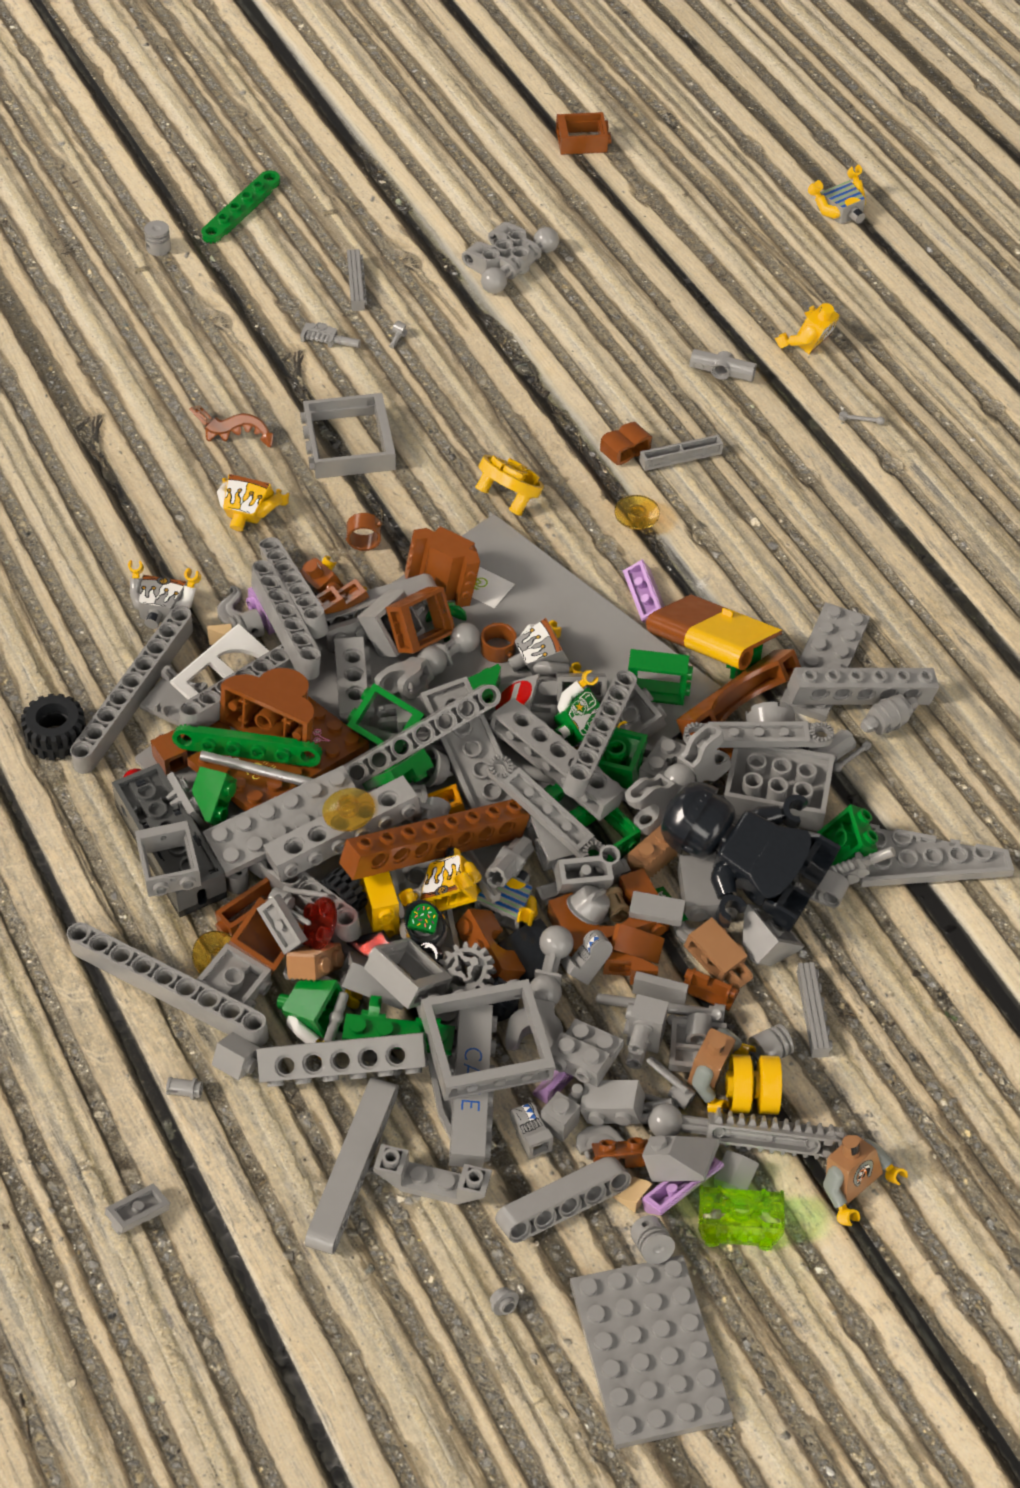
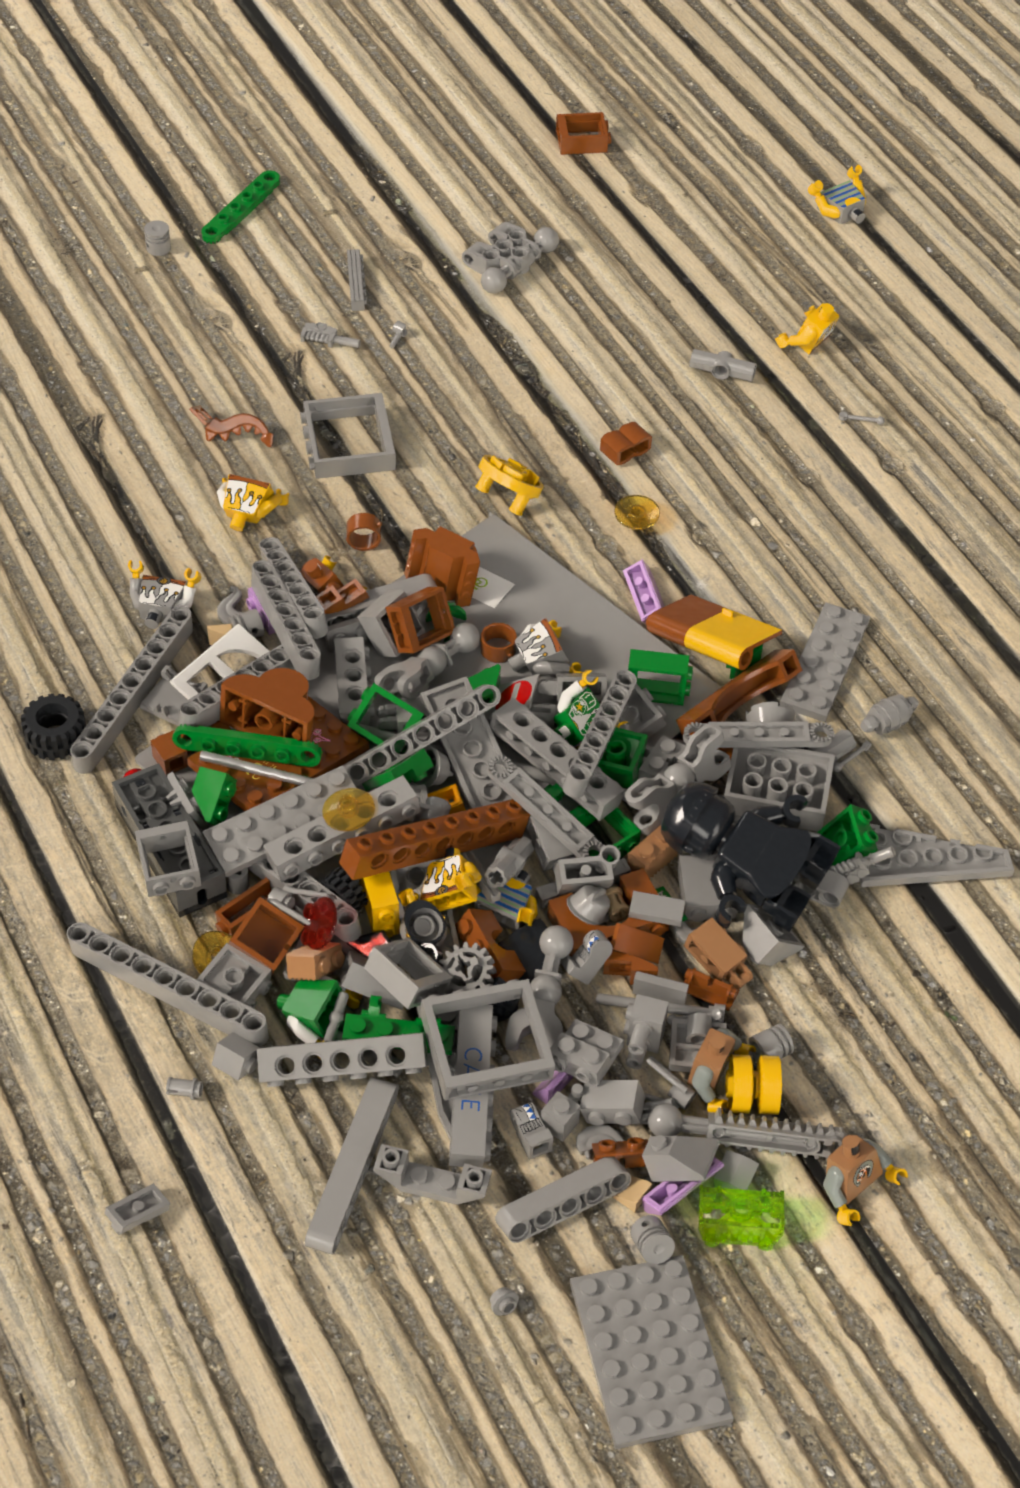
(282, 924): light grey plate -> none
(423, 919): green tile -> none
(681, 452): light grey piece -> none
(813, 1010): light grey piece -> none
(860, 685): light grey brick -> none

